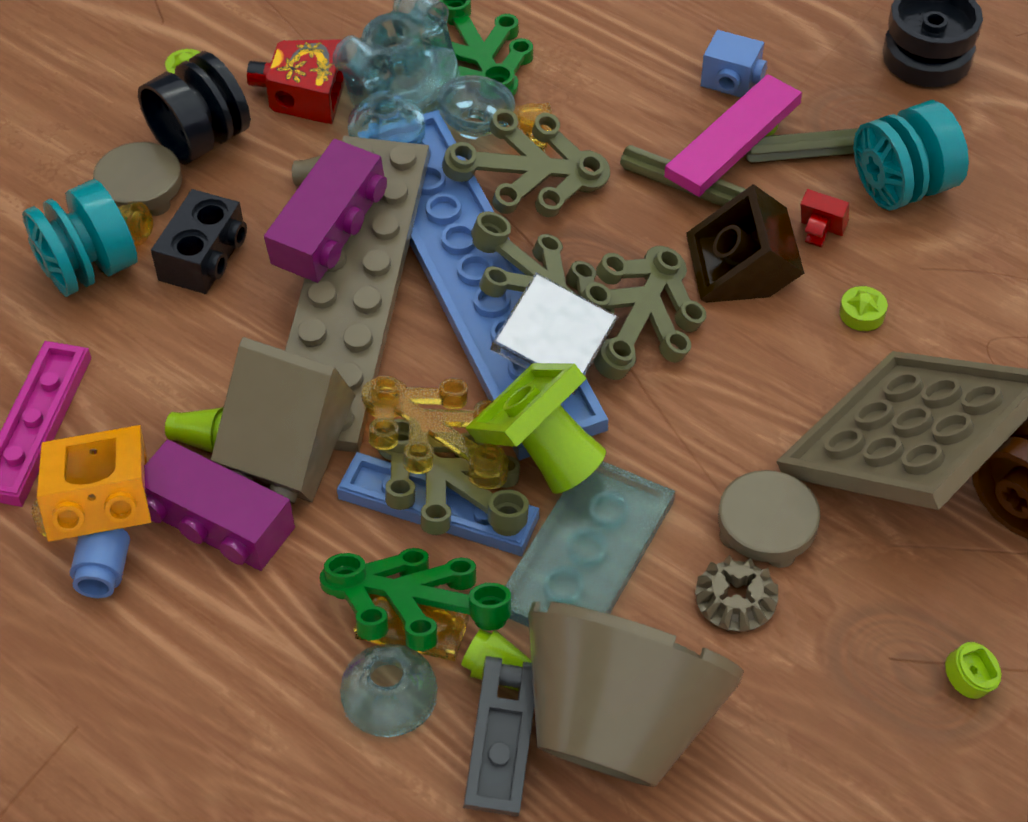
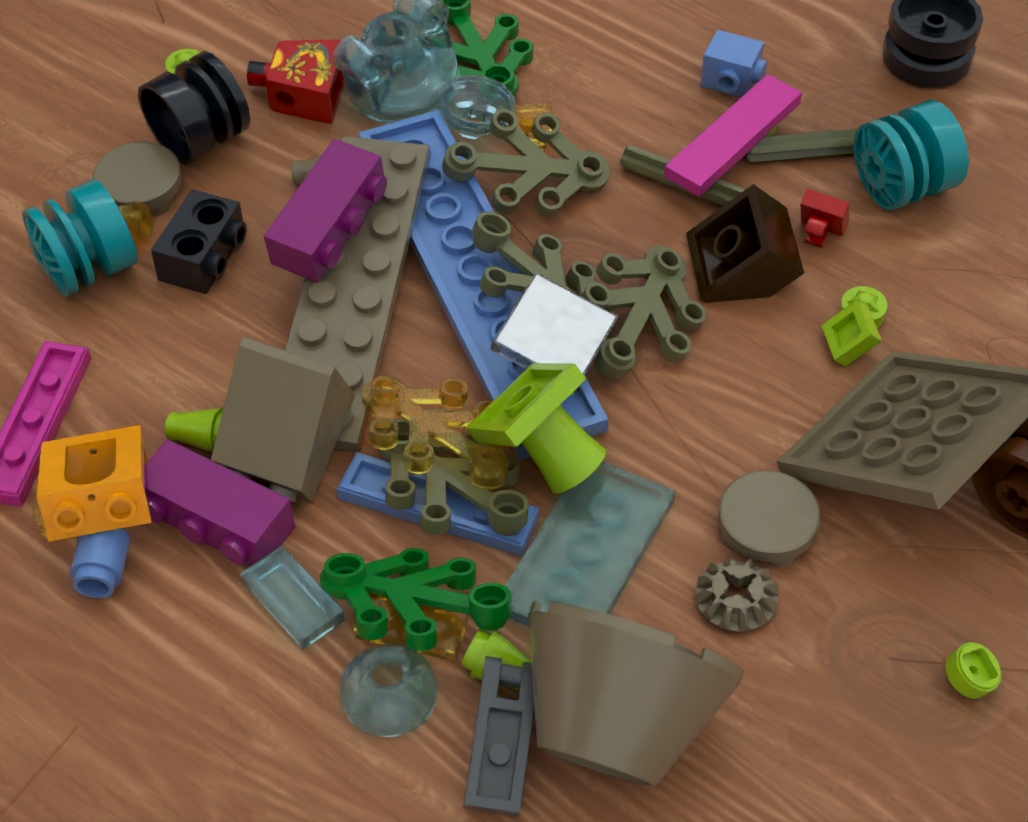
(292, 597): none -> clear light blue tile
(402, 125): clear light blue piece -> none
(851, 333): none -> lime plate

